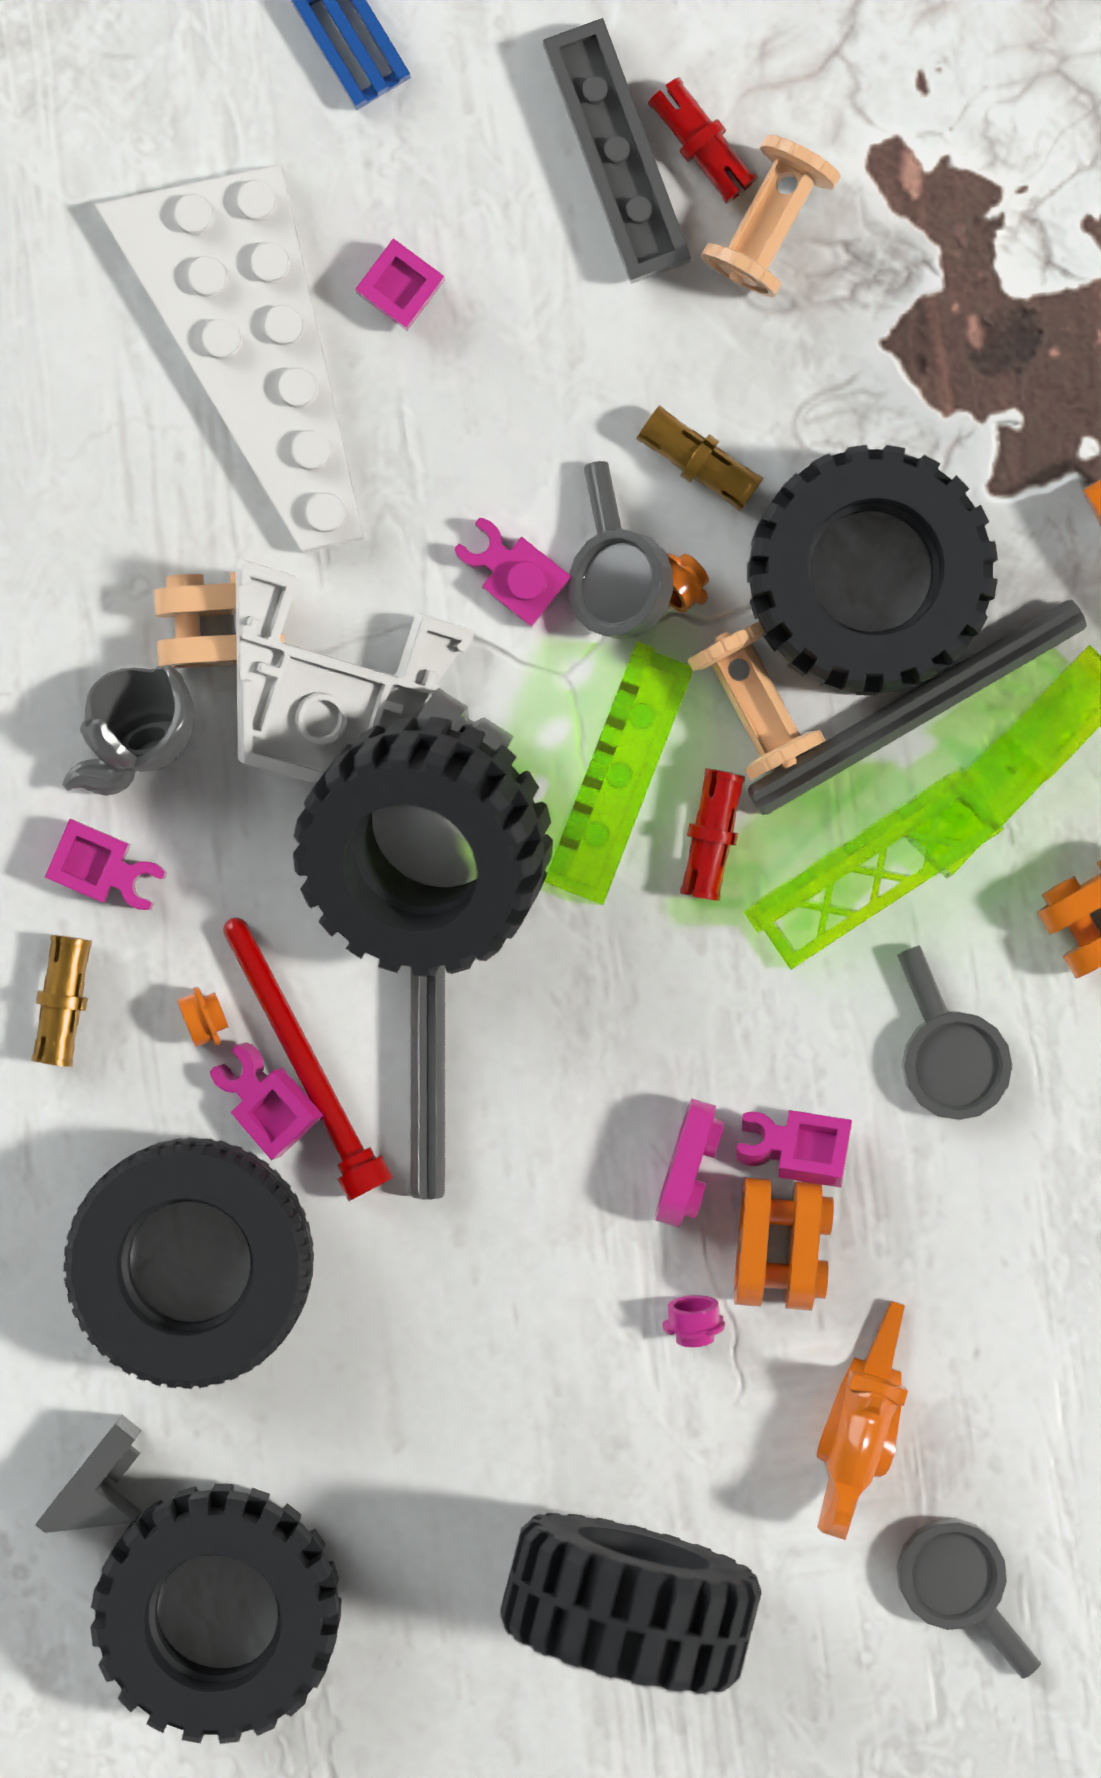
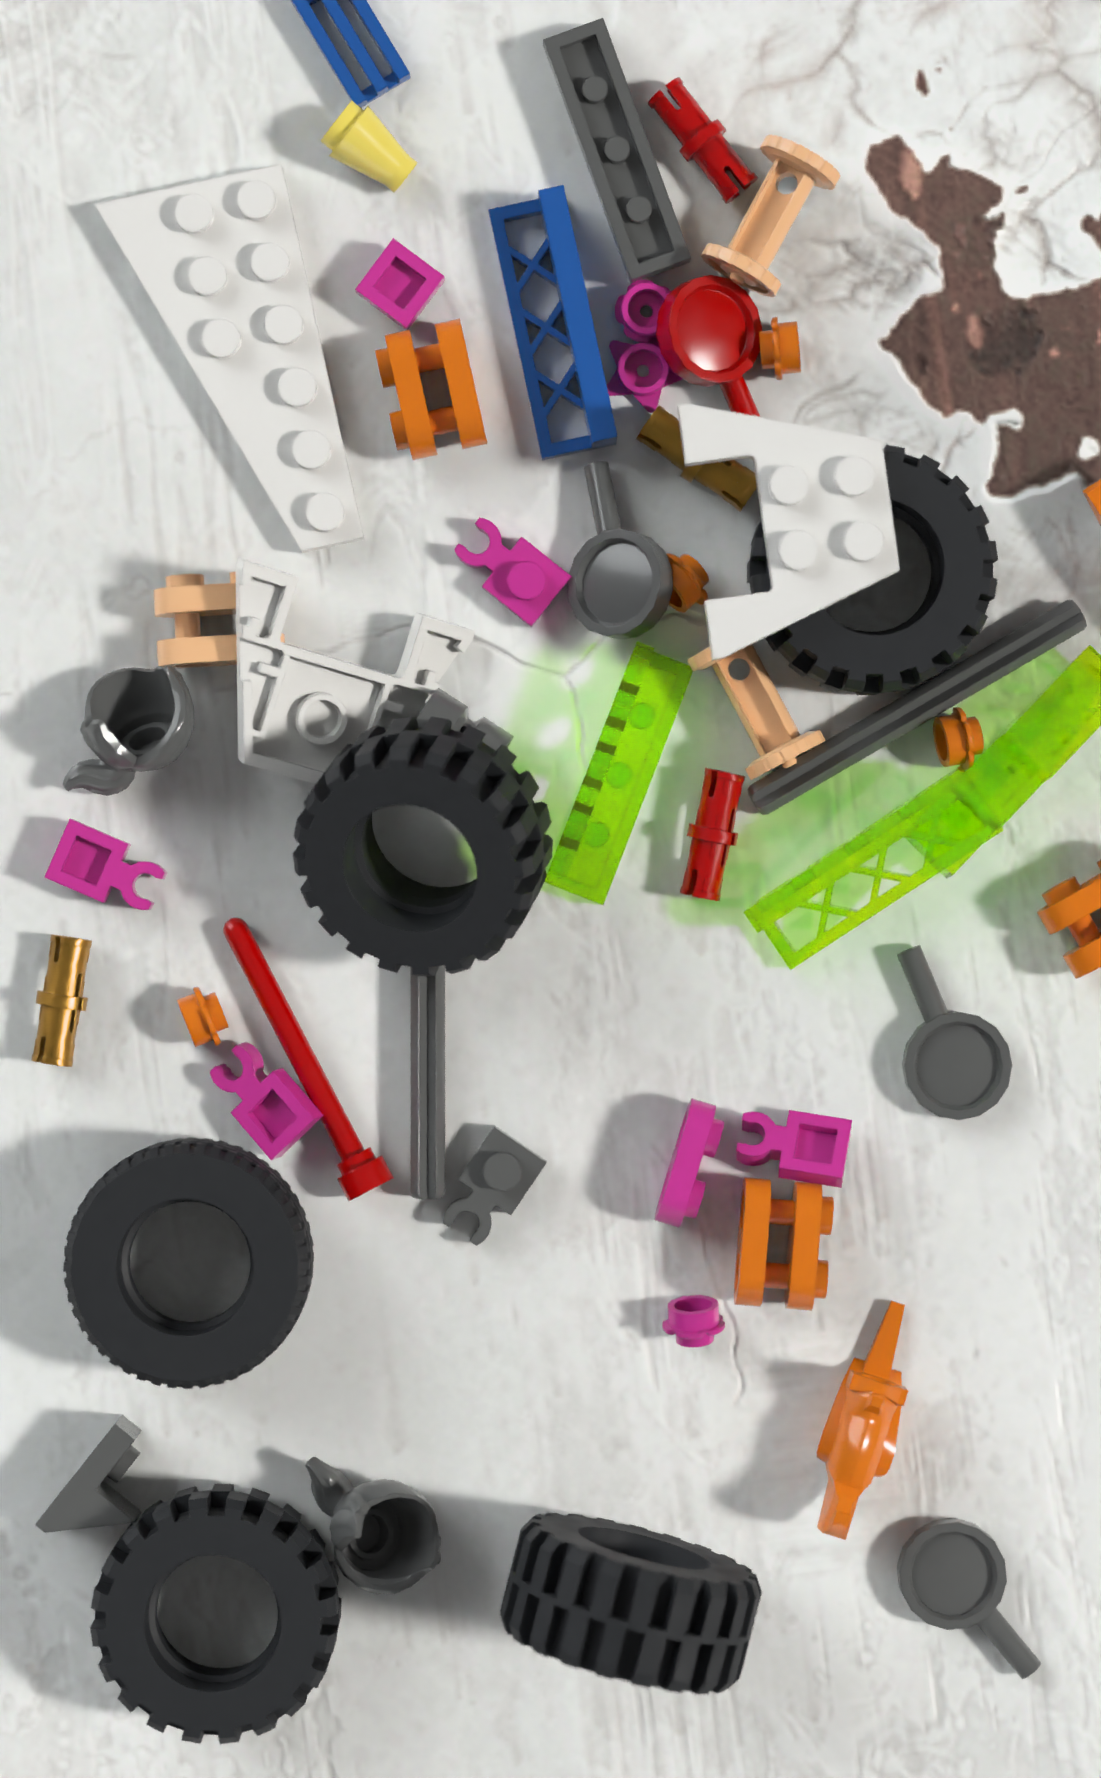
(368, 147): none -> light yellow cone
(379, 1530): none -> dark grey hair
(401, 367): none -> orange brick
(499, 1177): none -> dark grey plate
(577, 318): none -> blue fence
(627, 381): none -> dark pink plate
(628, 308): none -> dark pink plate
(711, 337): none -> red piece
(780, 348): none -> orange plate
(820, 517): none -> white wing
(957, 738): none -> orange plate

